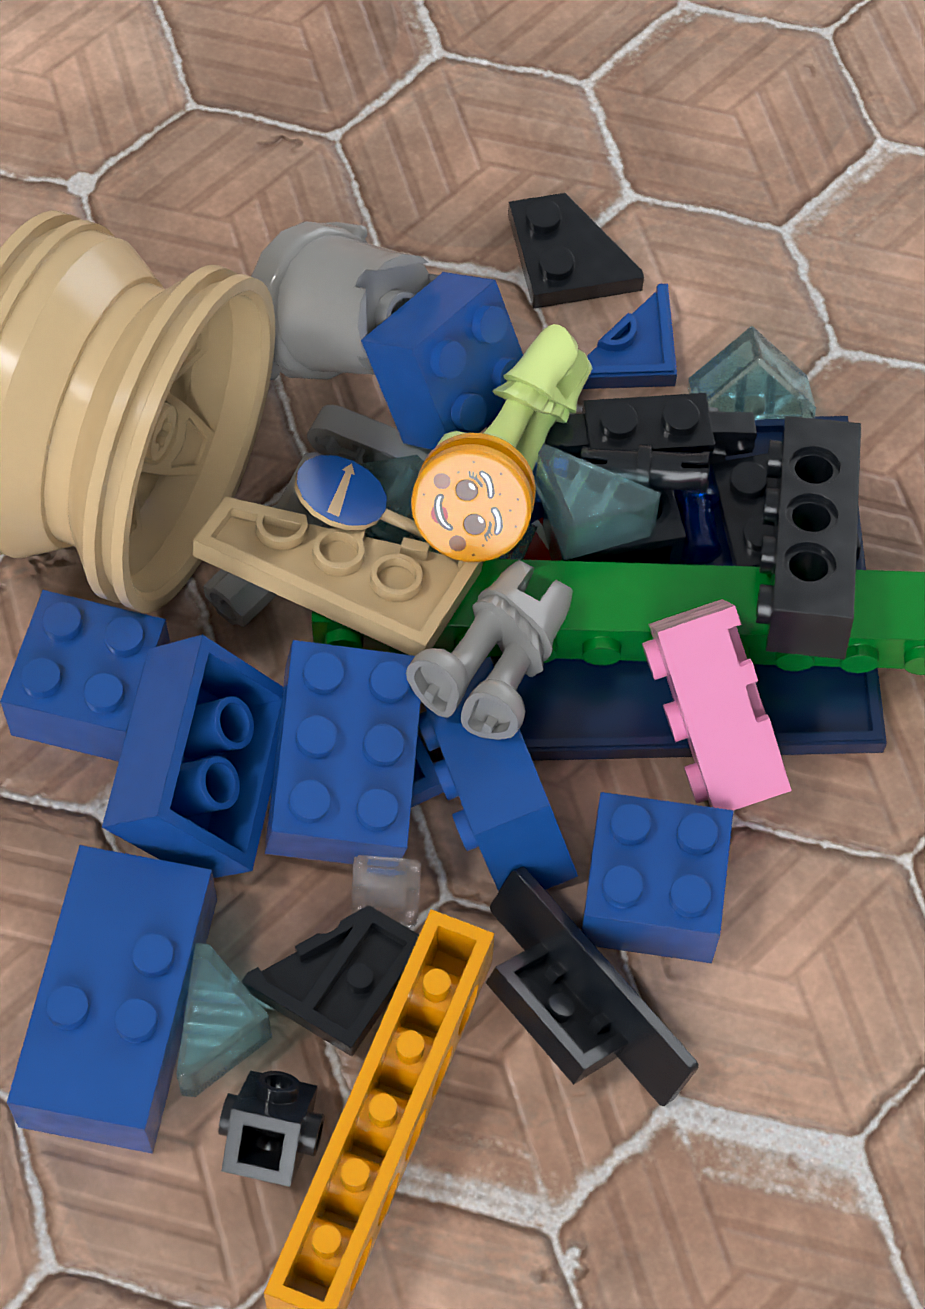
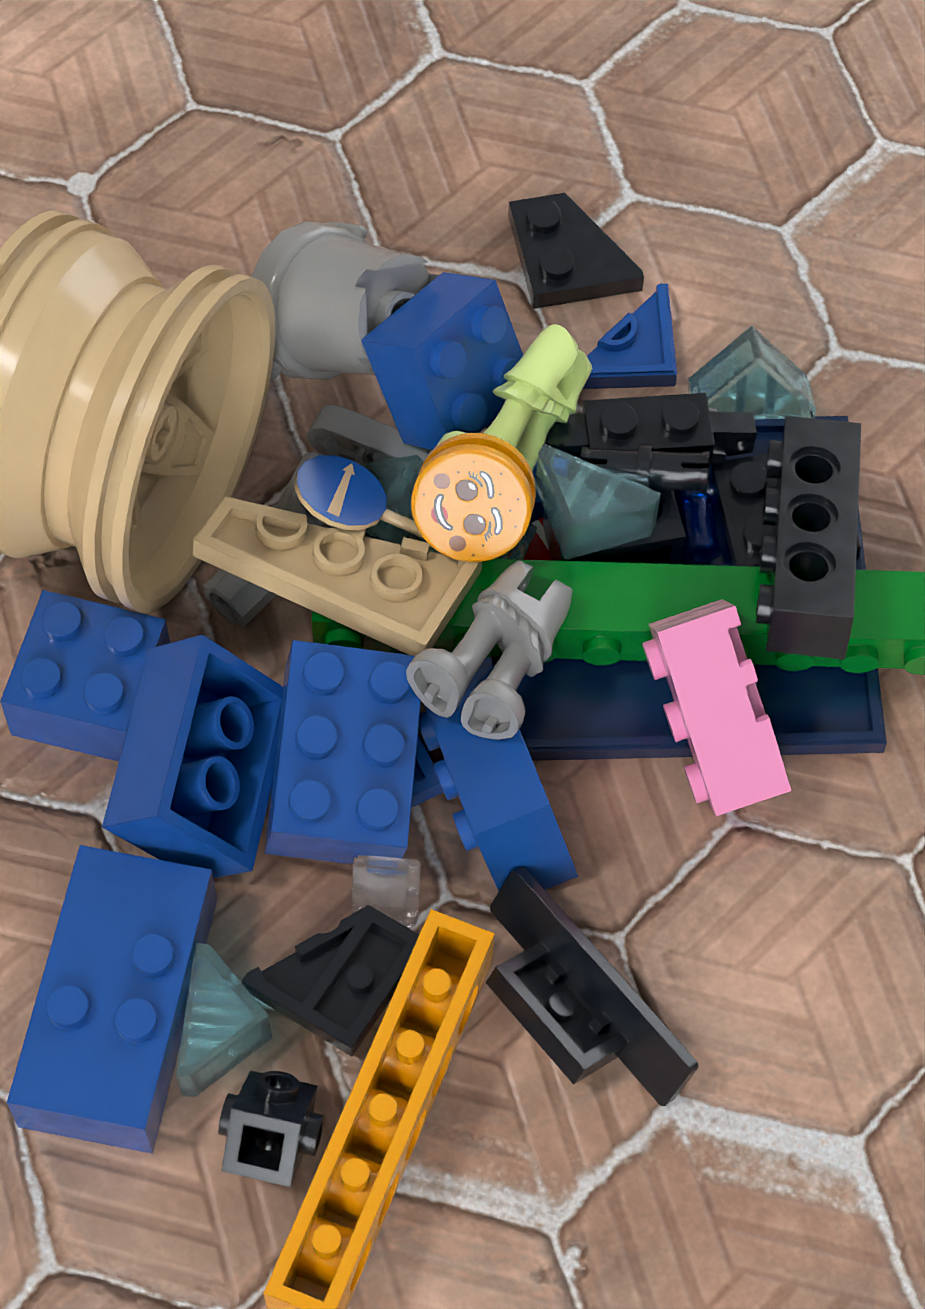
(657, 877): blue brick -> none

